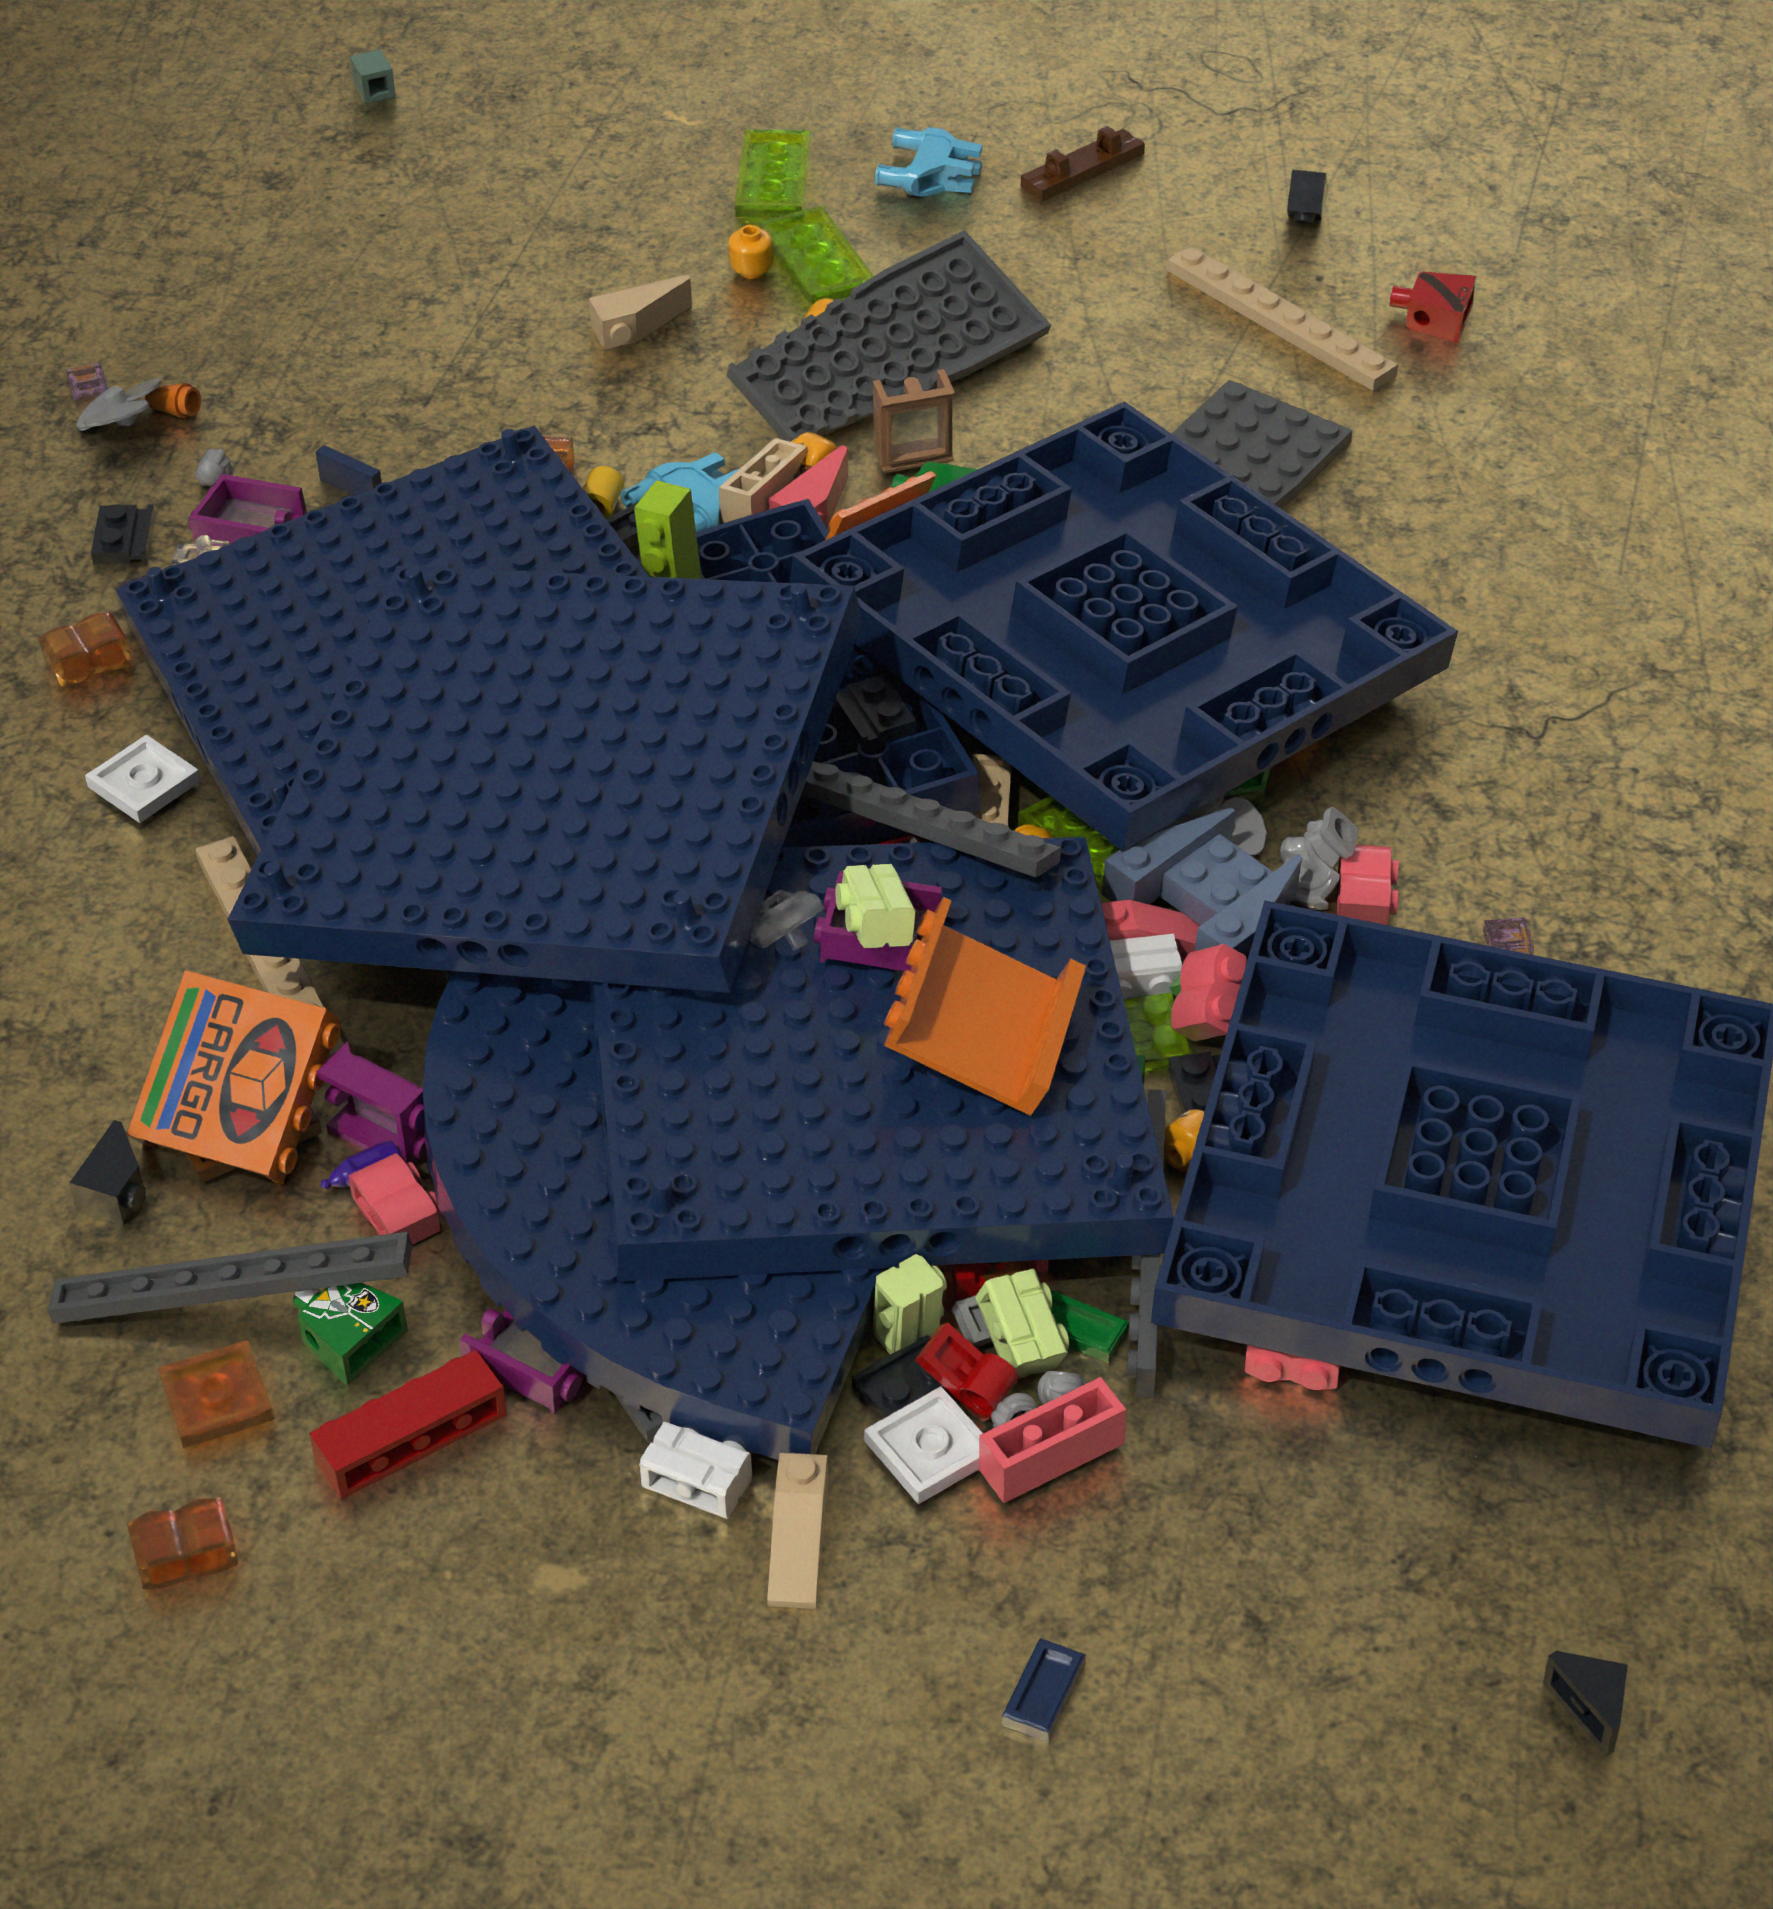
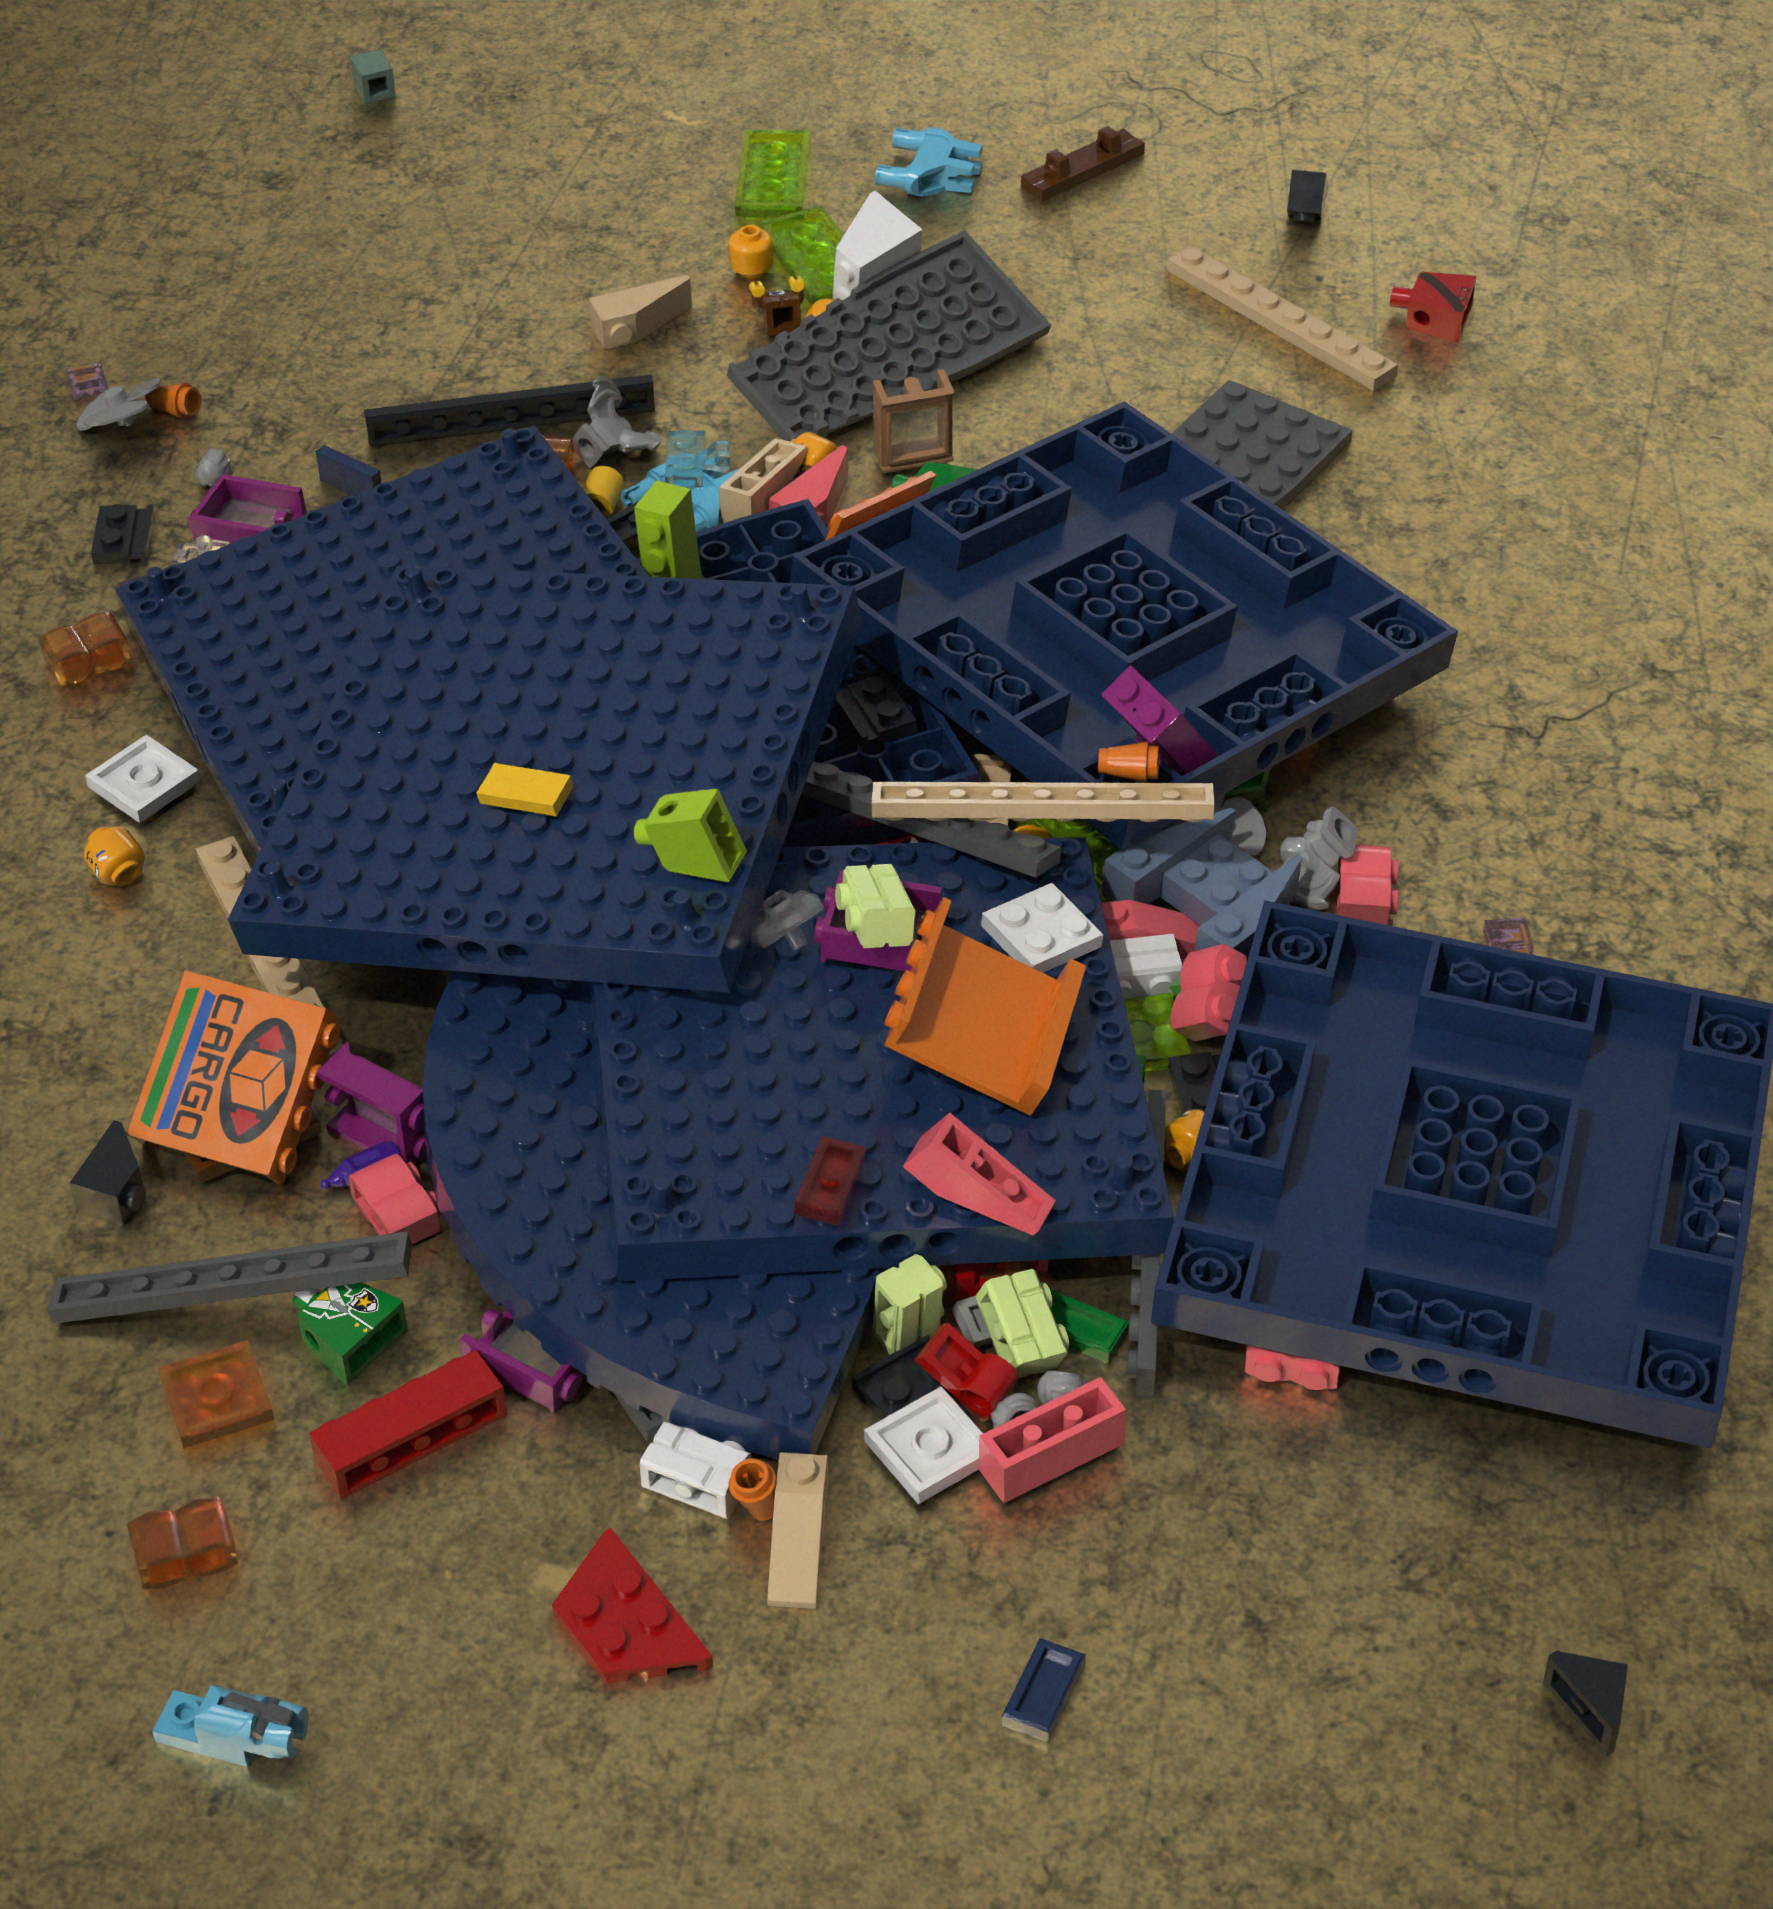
(114, 856): none -> light orange head
(231, 1725): none -> medium azure plate
(500, 411): none -> black tile
(525, 789): none -> yellow tile
(609, 430): none -> light grey animal
(624, 1618): none -> red wing
(689, 458): none -> clear light blue plate
(693, 835): none -> lime torso
(754, 1487): none -> orange cone
(779, 308): none -> reddish brown piece
(830, 1180): none -> clear red plate
(873, 243): none -> white slope
(974, 1175): none -> coral slope
(1042, 929): none -> white plate
(1043, 801): none -> tan plate
(1130, 761): none -> orange cone
(1158, 722): none -> magenta window

